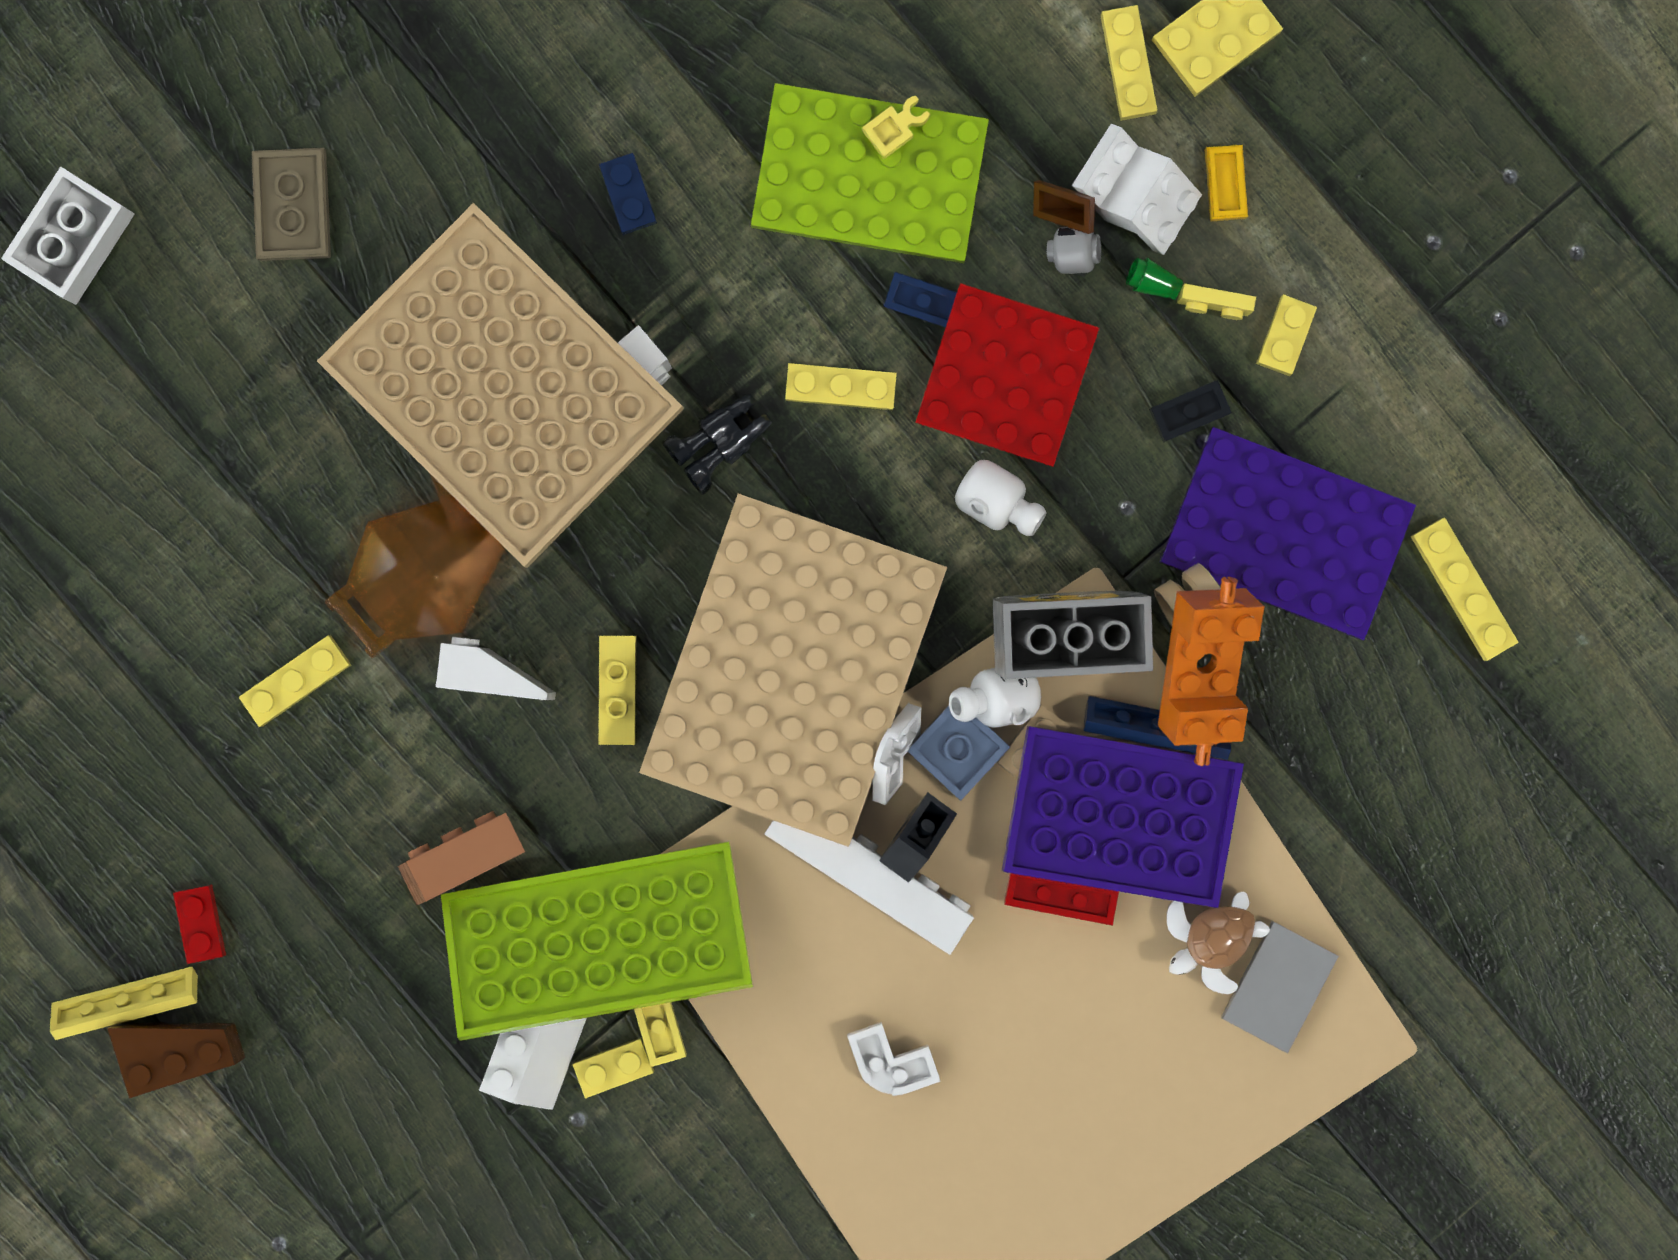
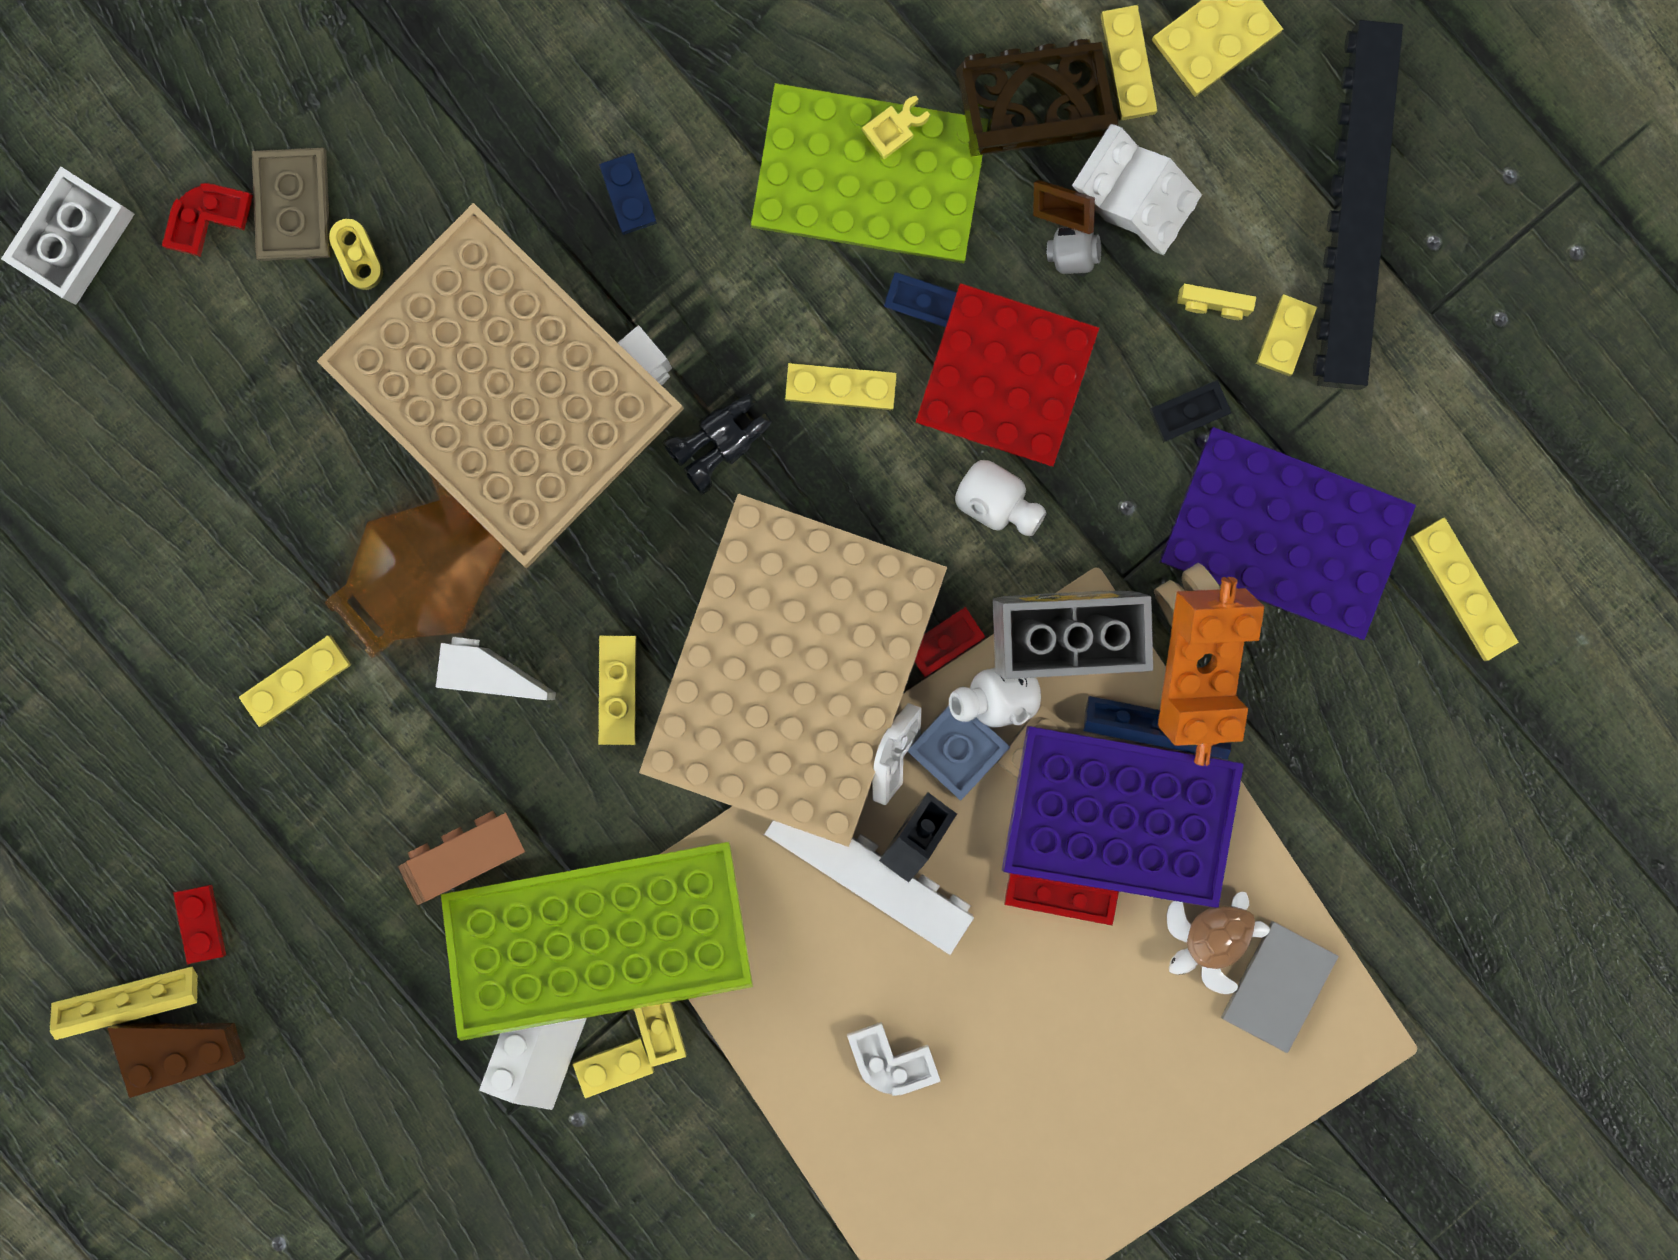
(198, 207): none -> red plate
(357, 255): none -> light yellow plate
(947, 641): none -> red plate
(1006, 137): none -> dark brown fence
(1152, 279): green cone -> none
(1226, 183): yellow tile -> none
(1359, 205): none -> black brick

